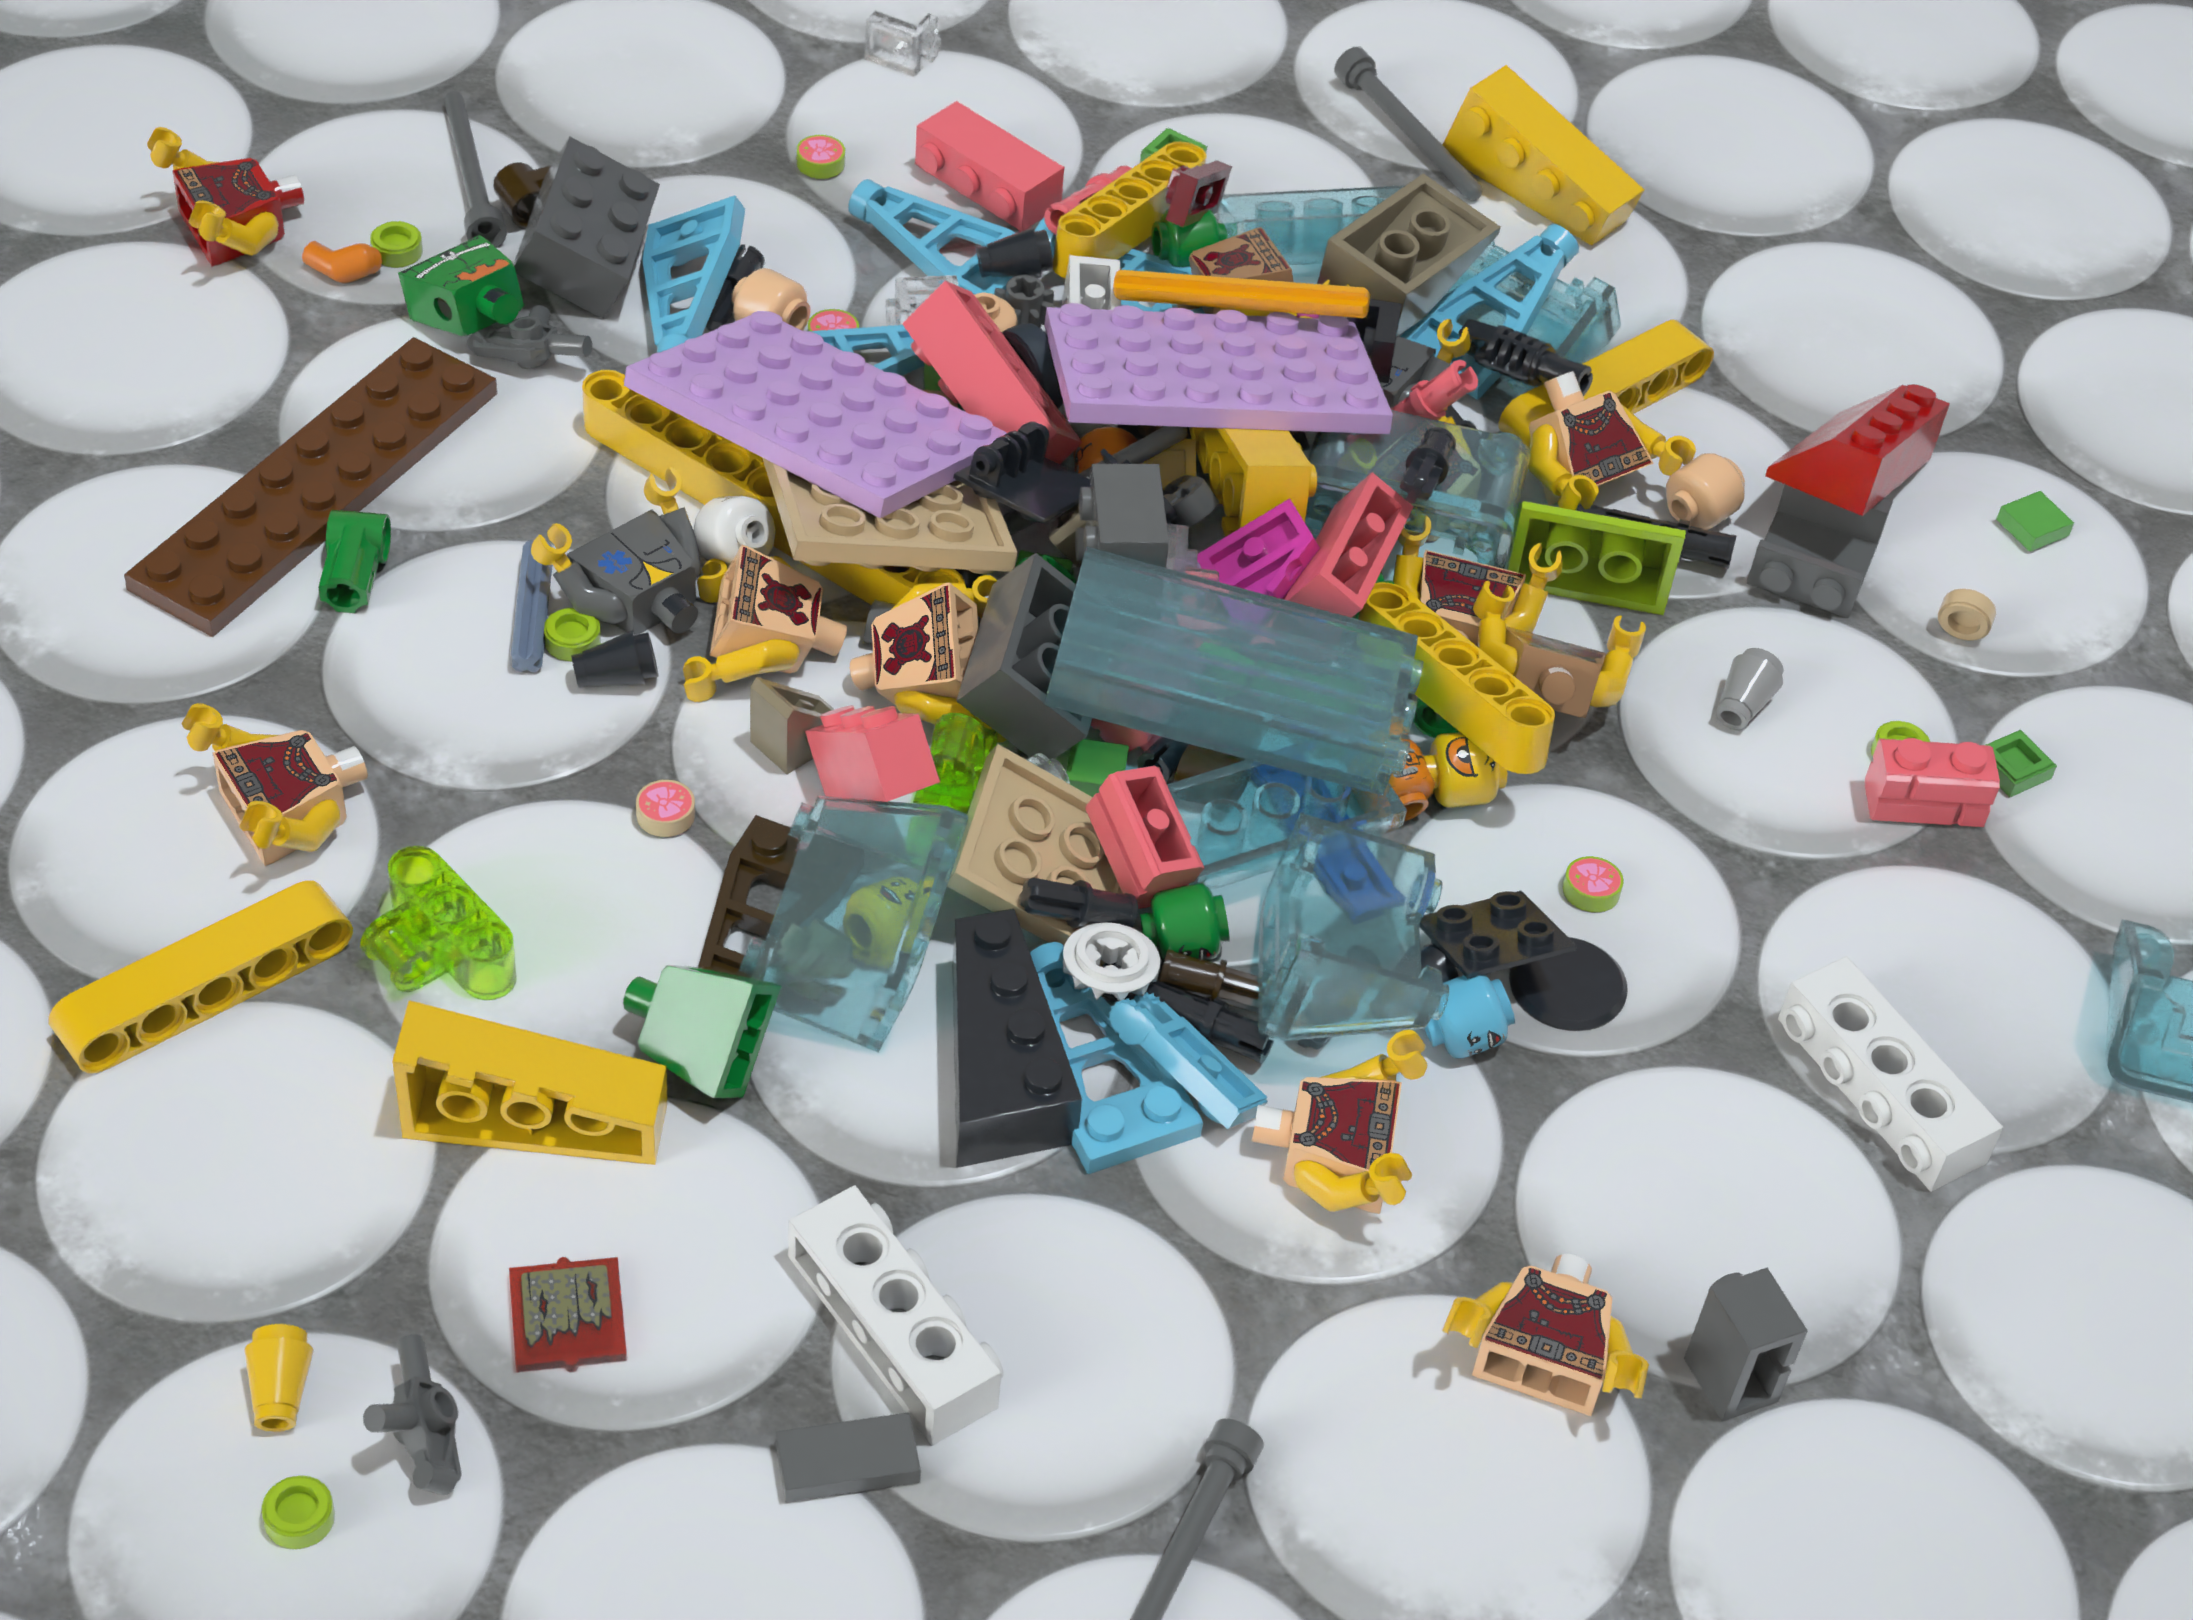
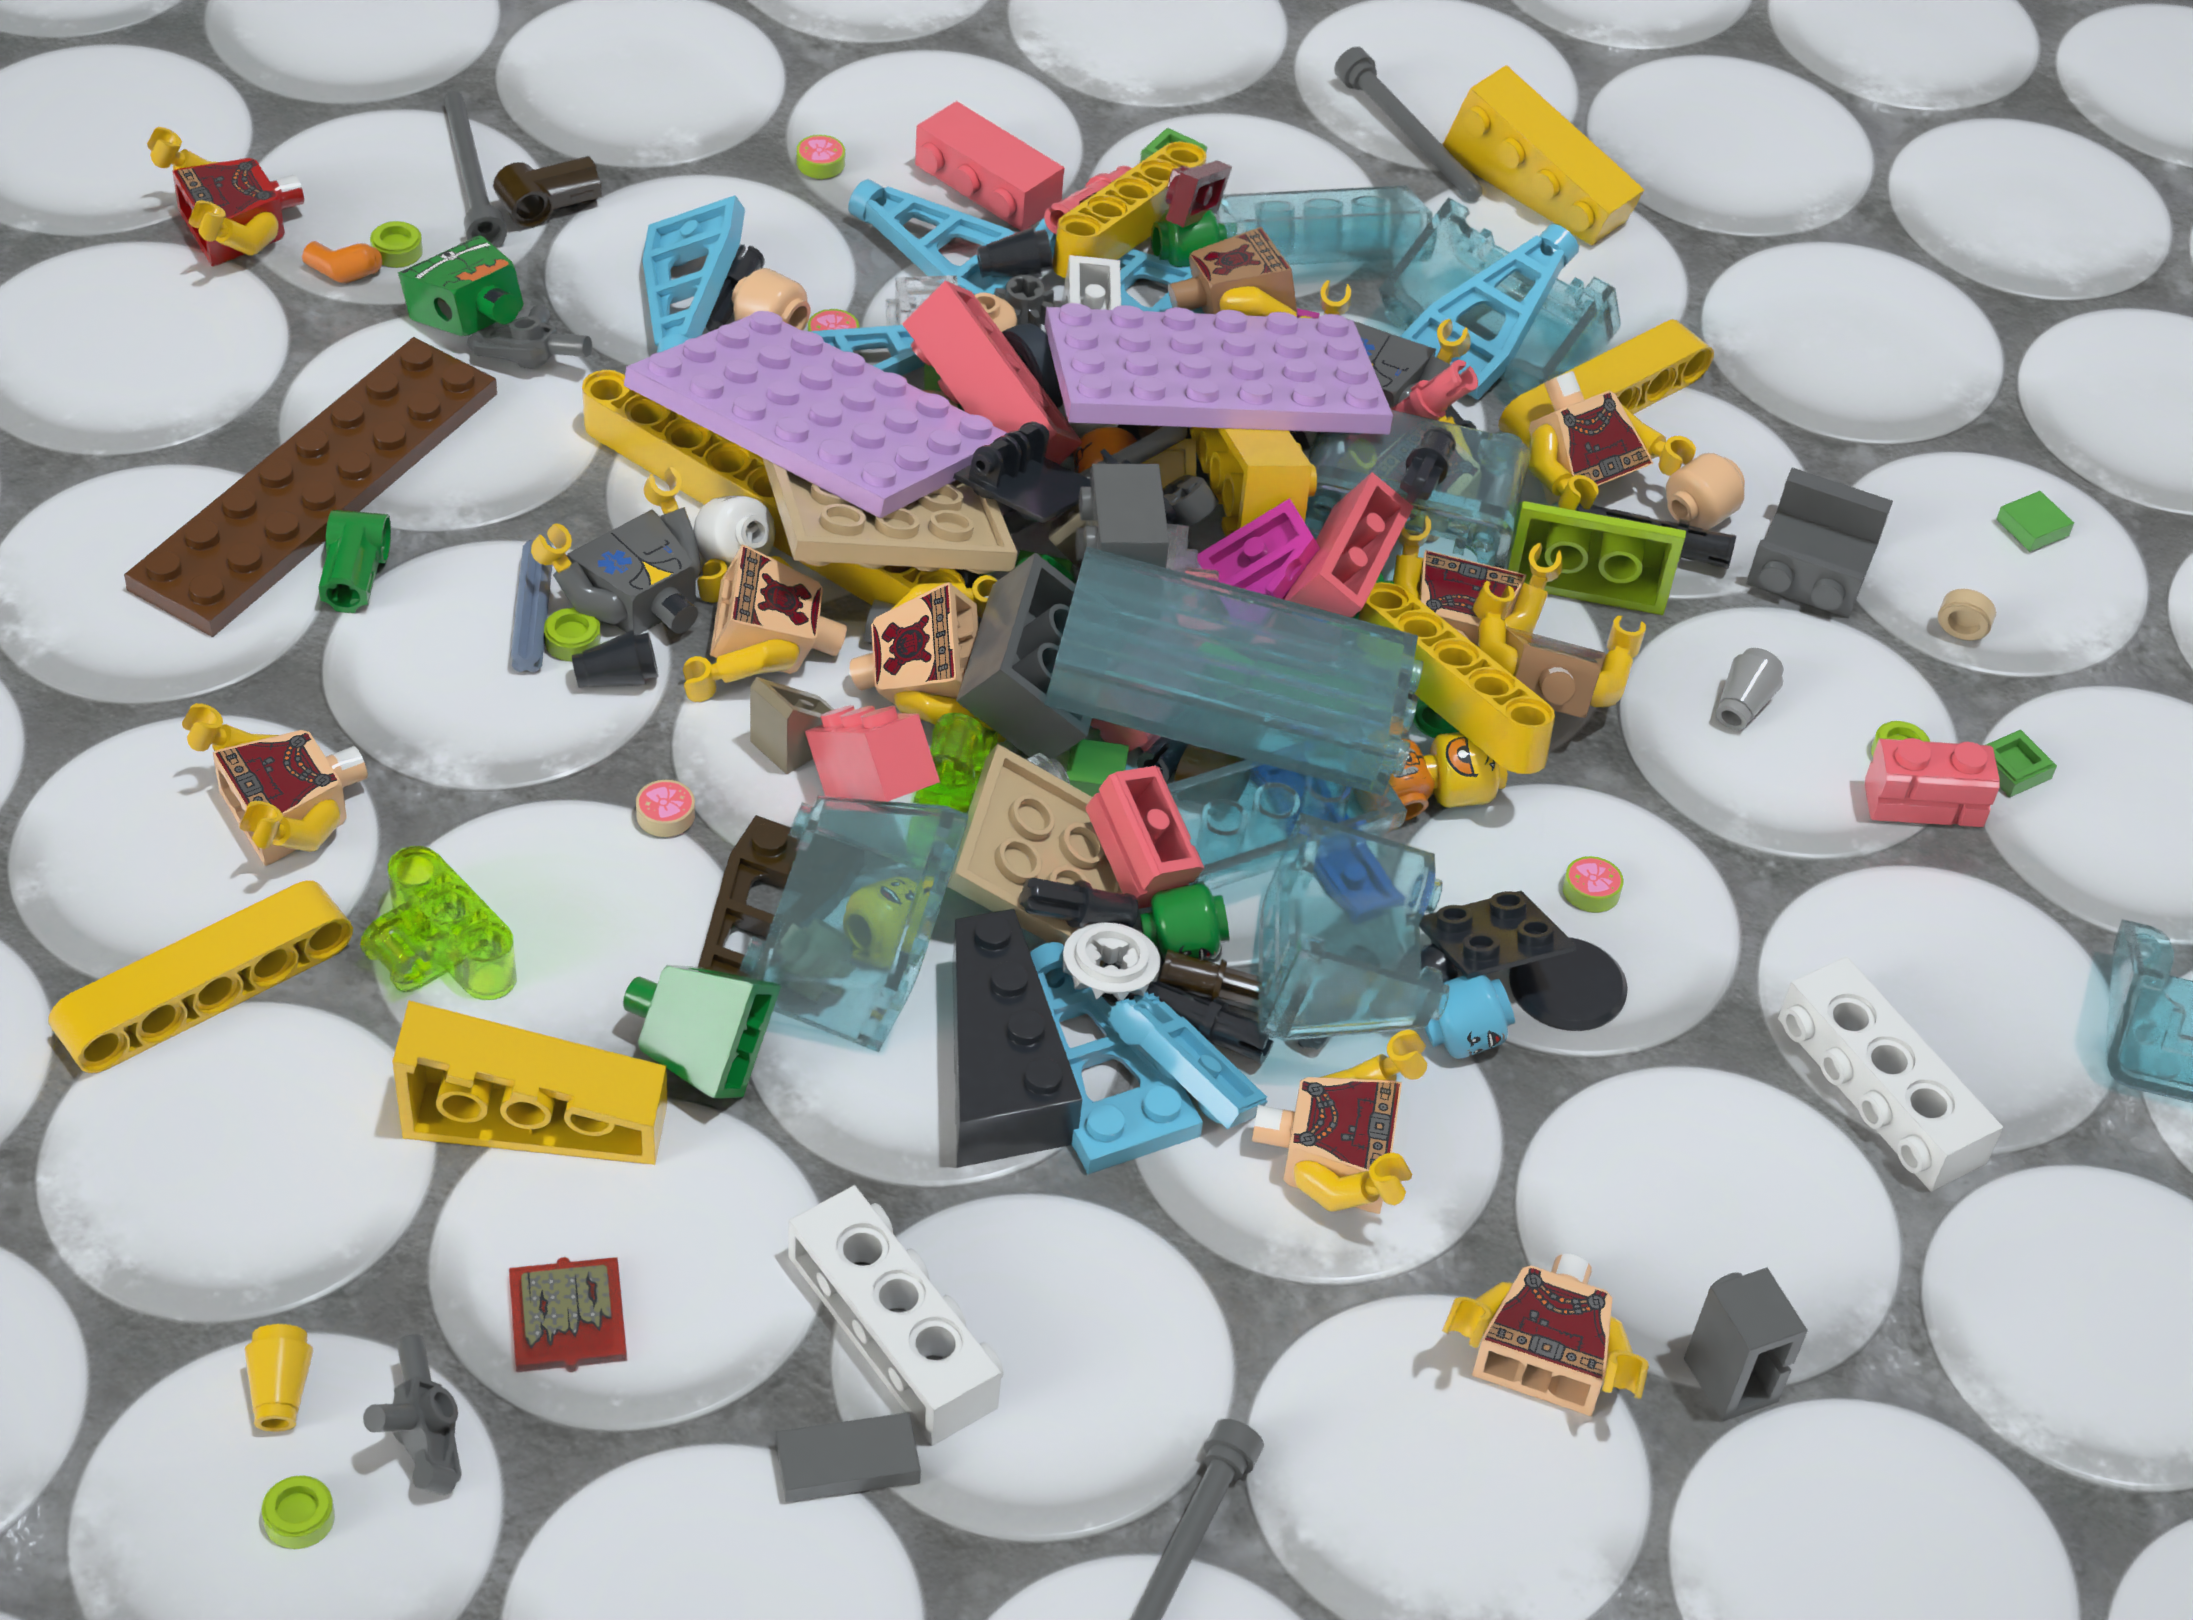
(586, 227): dark grey brick -> none
(900, 43): clear bracket -> none
(1241, 293): light orange axle -> none
(1379, 335): black bracket -> none
(1409, 248): dark tan slope -> none
(1521, 355): black hinge -> none
(1865, 449): red slope -> none

